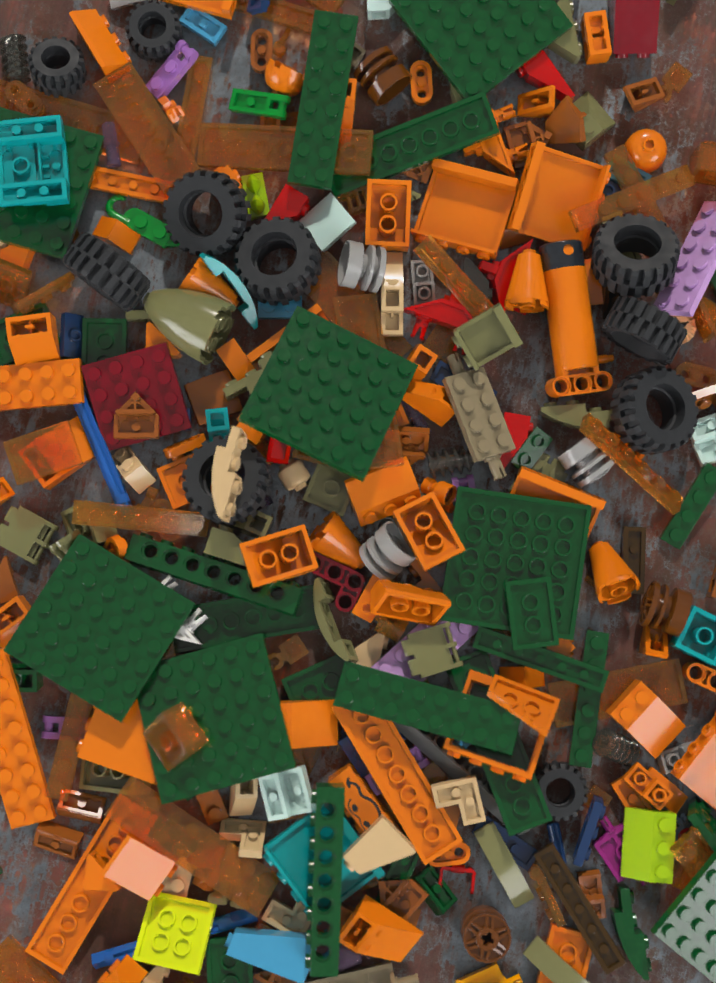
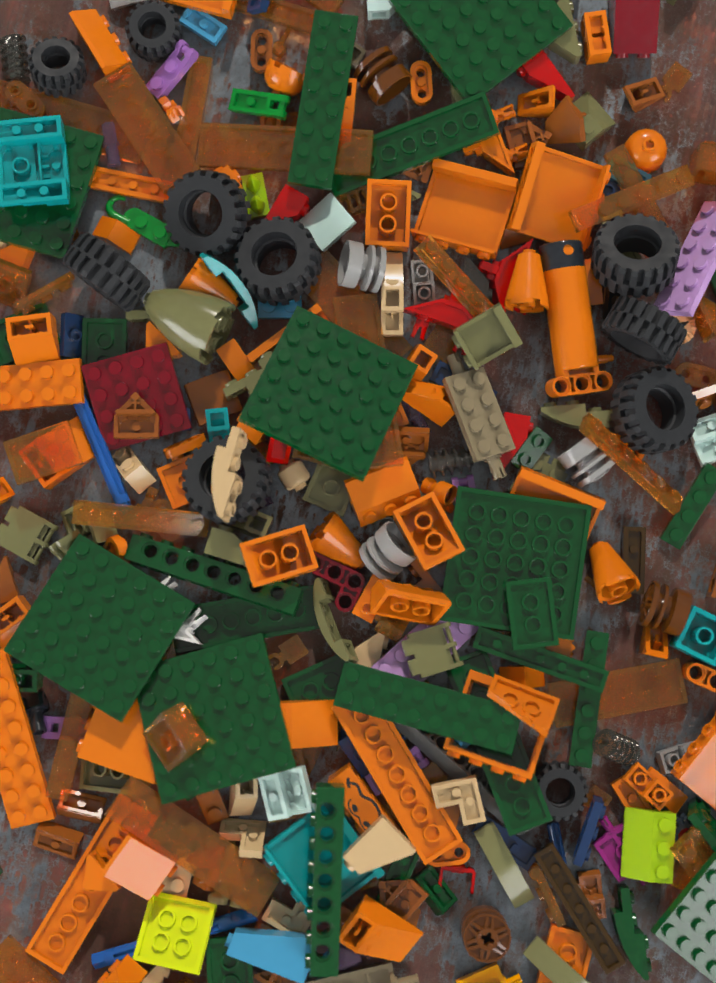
(36, 713): none -> black piece
(645, 718): orange slope -> none

